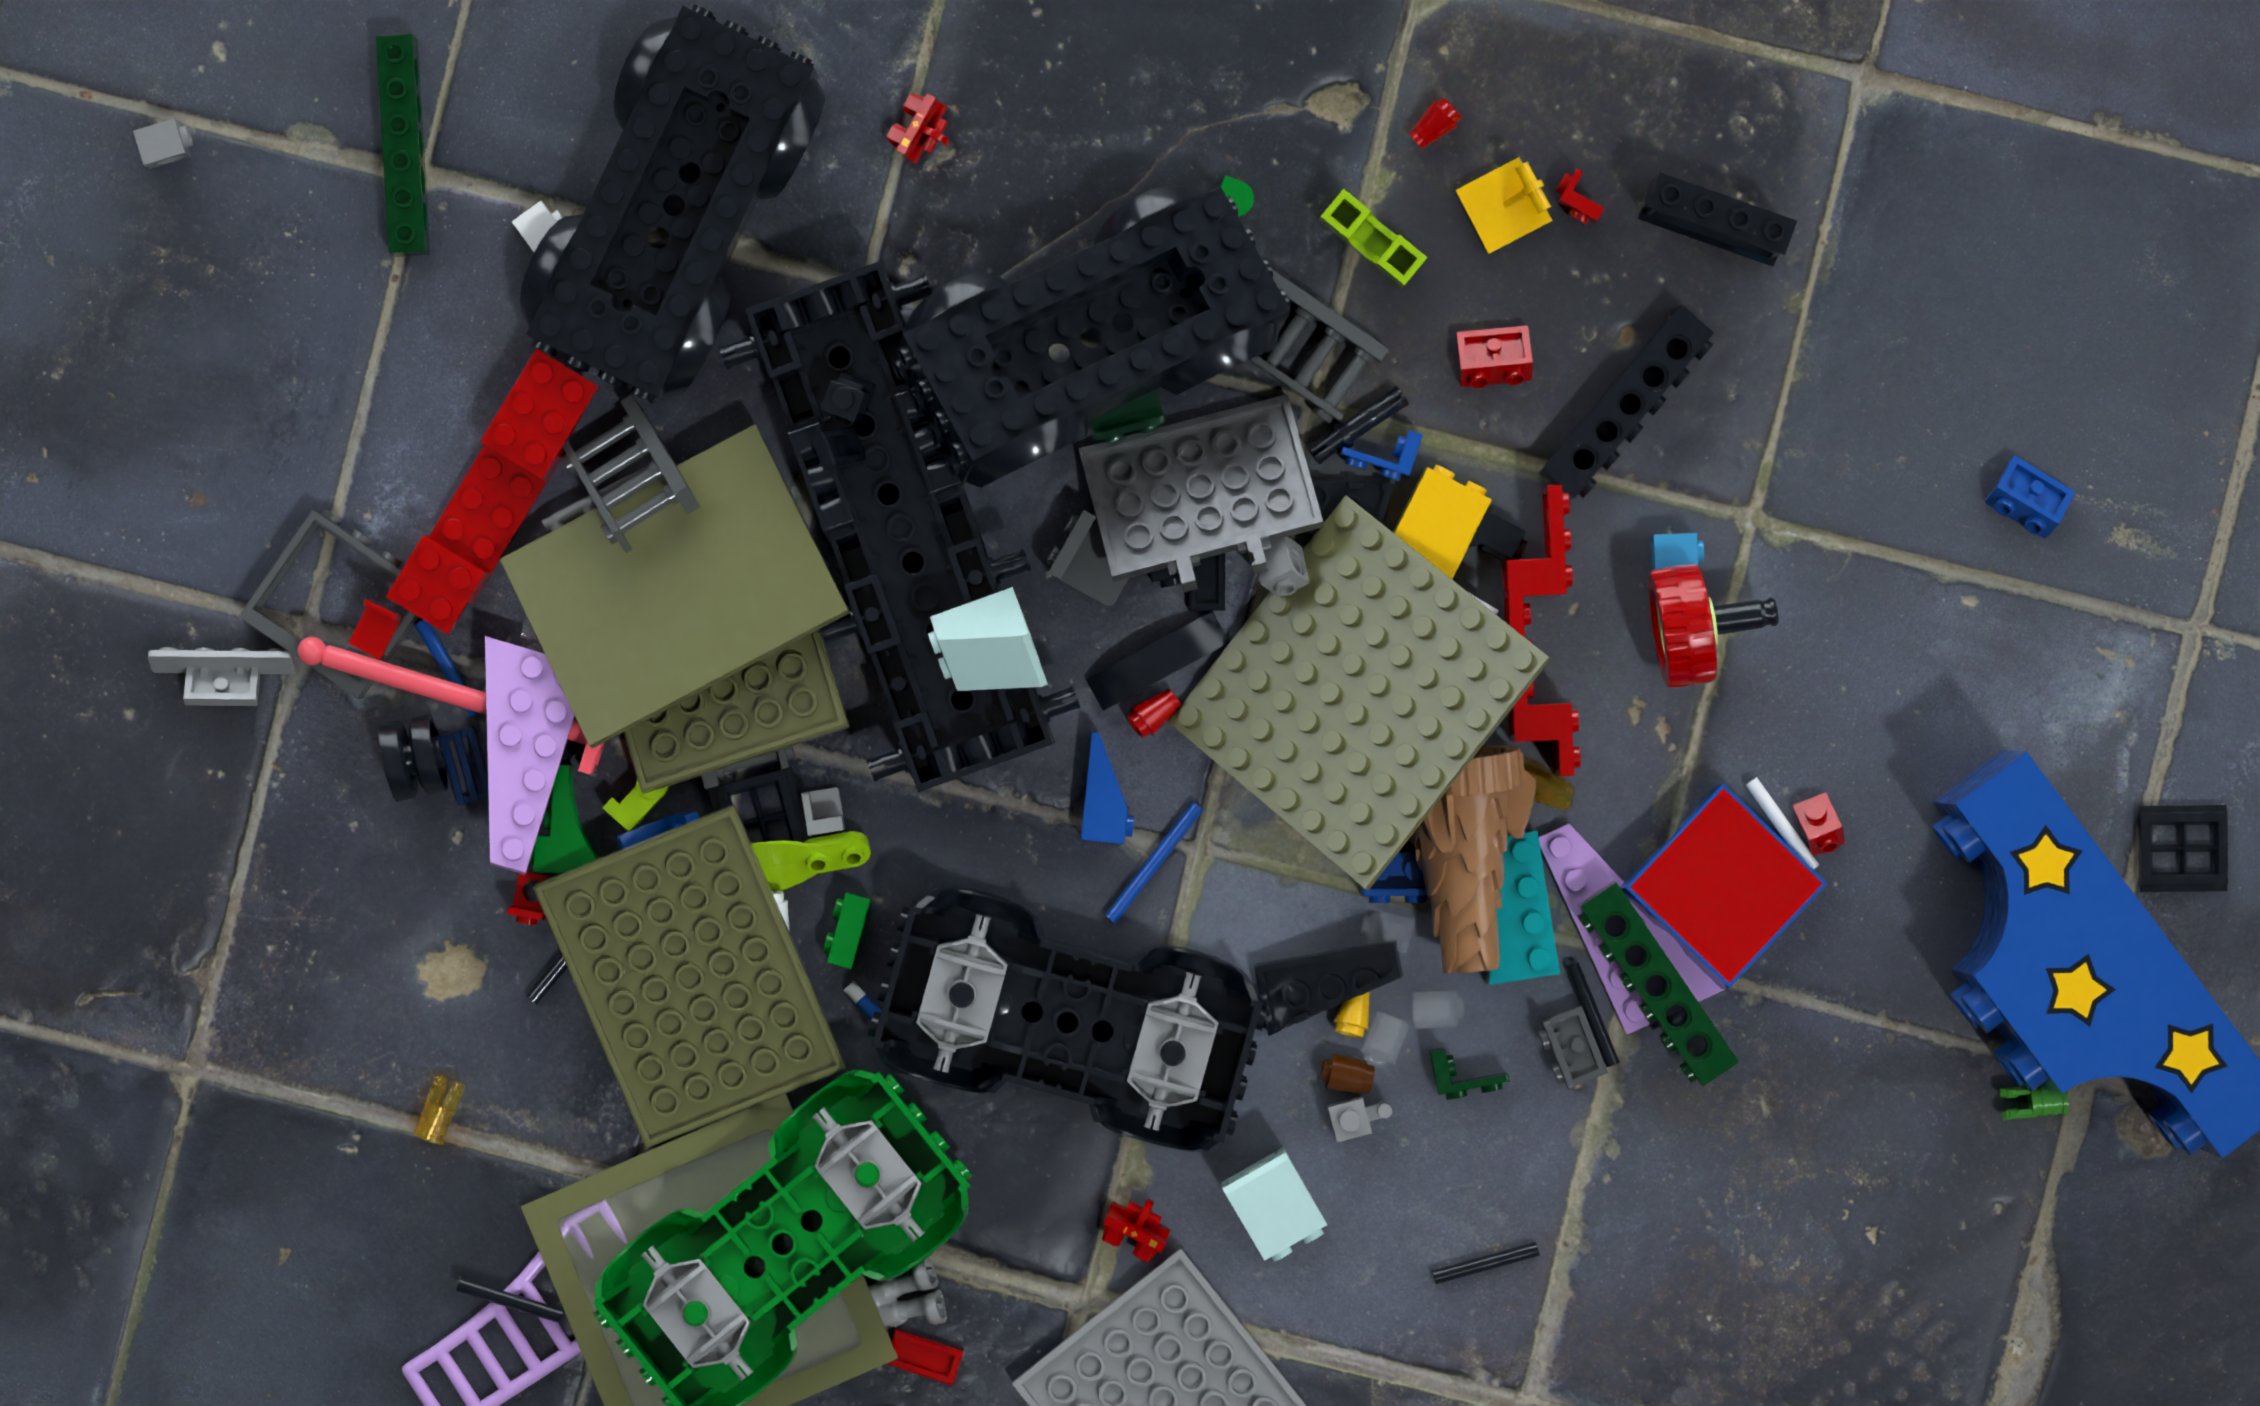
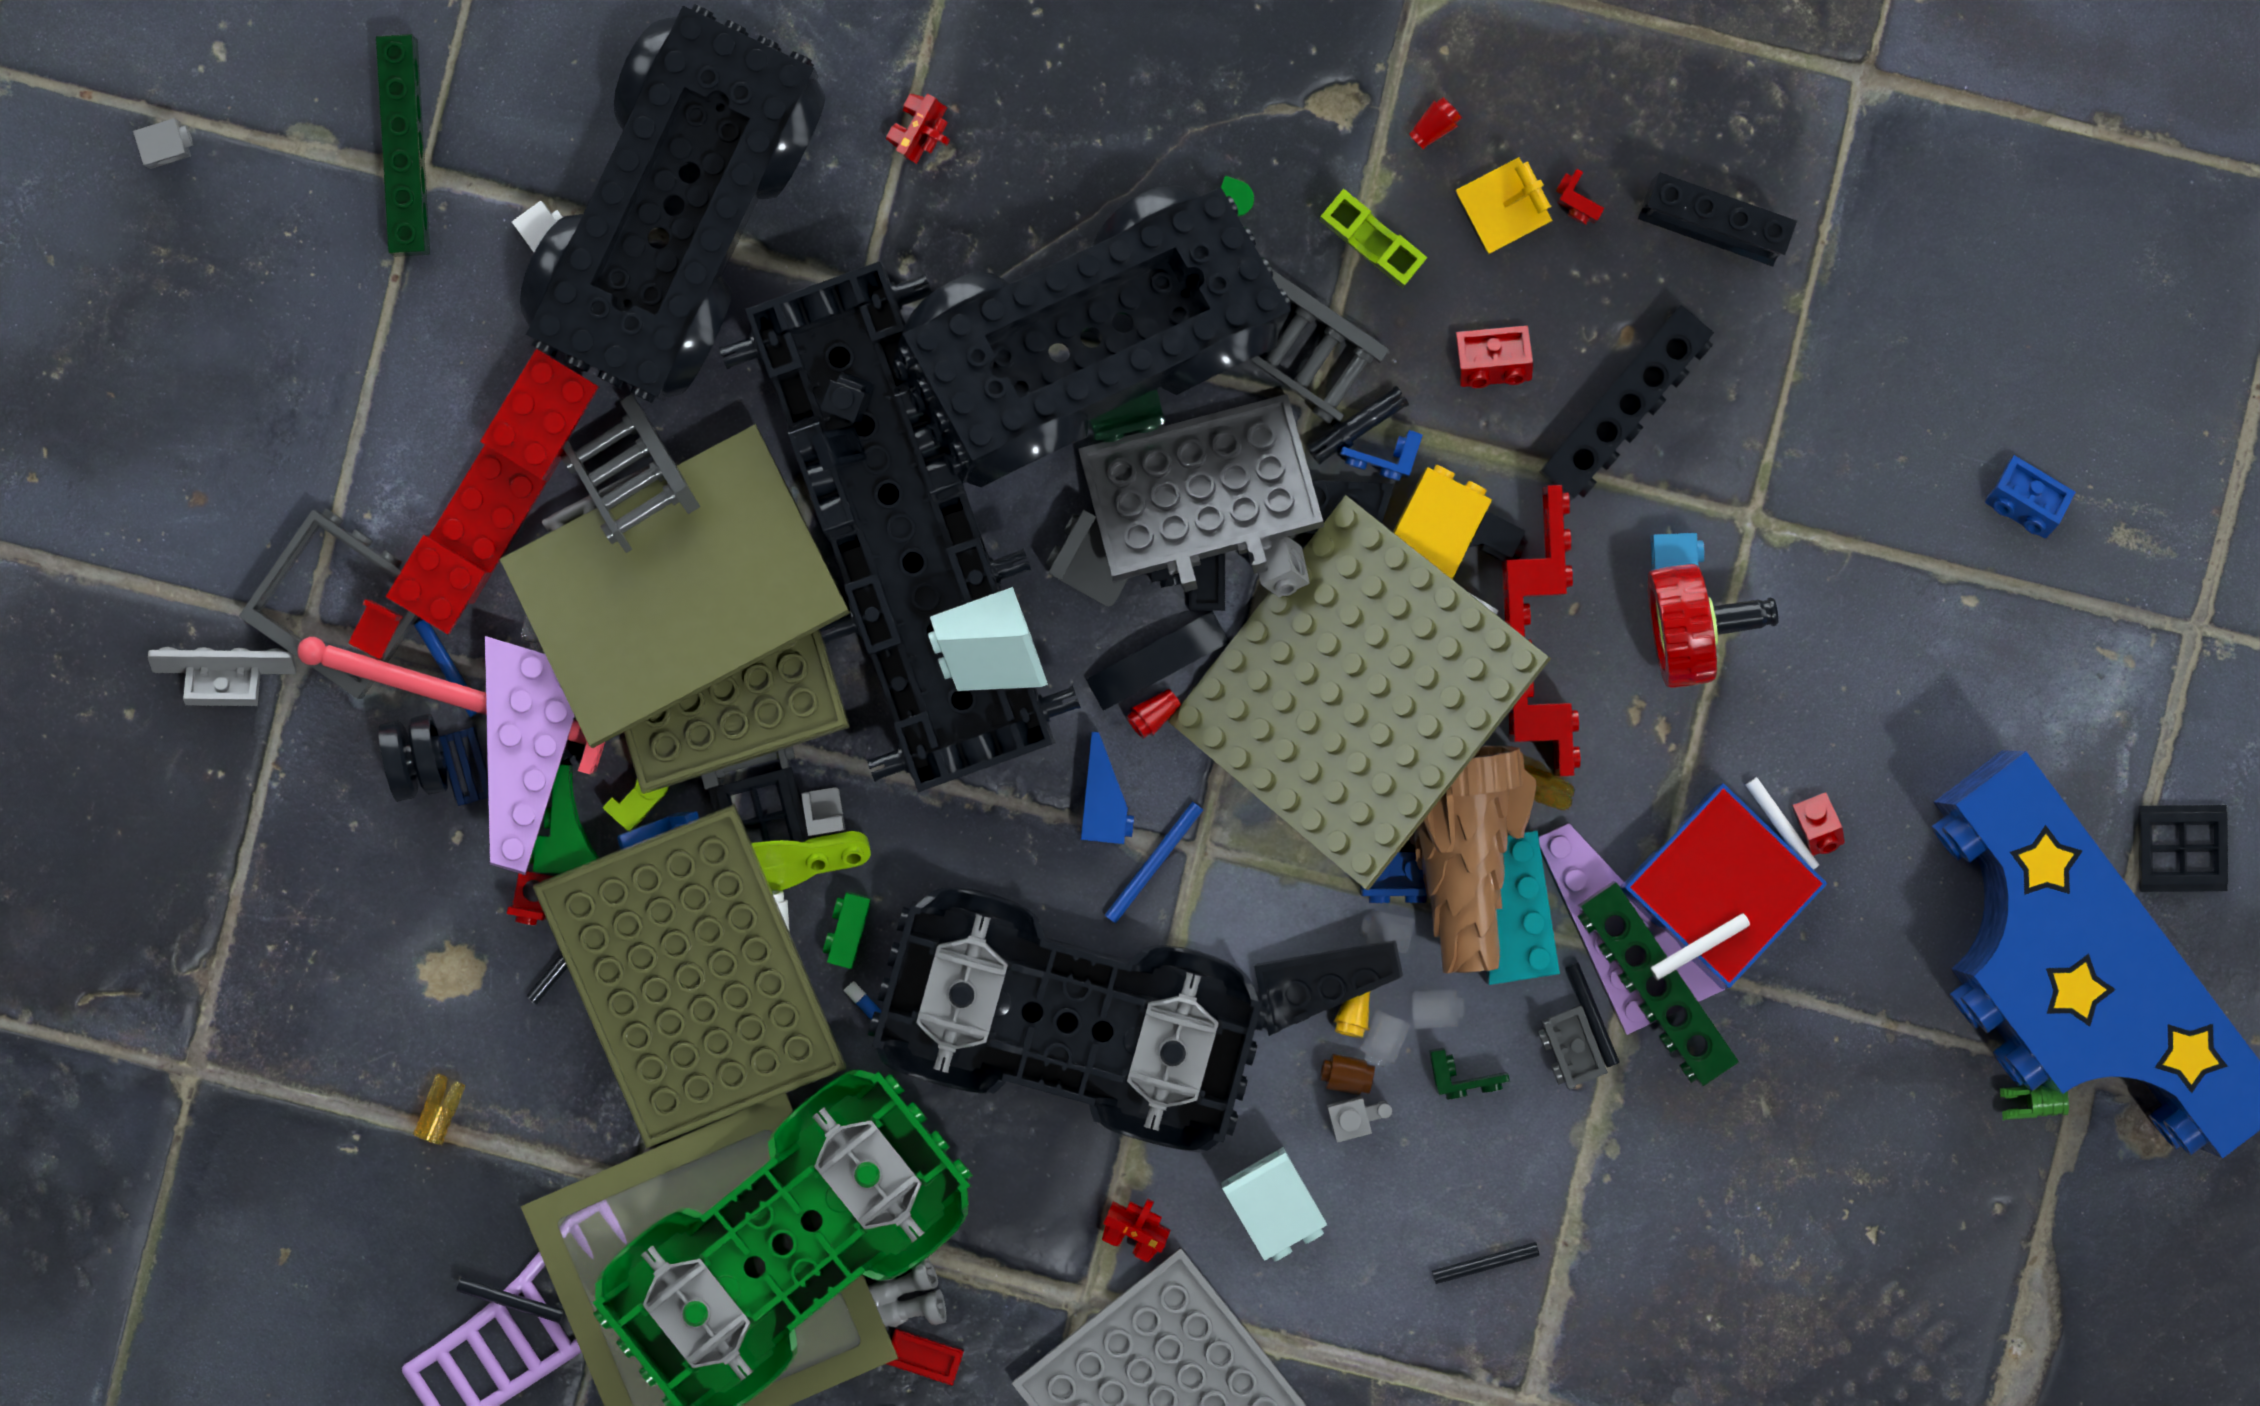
(1700, 946): none -> white bar

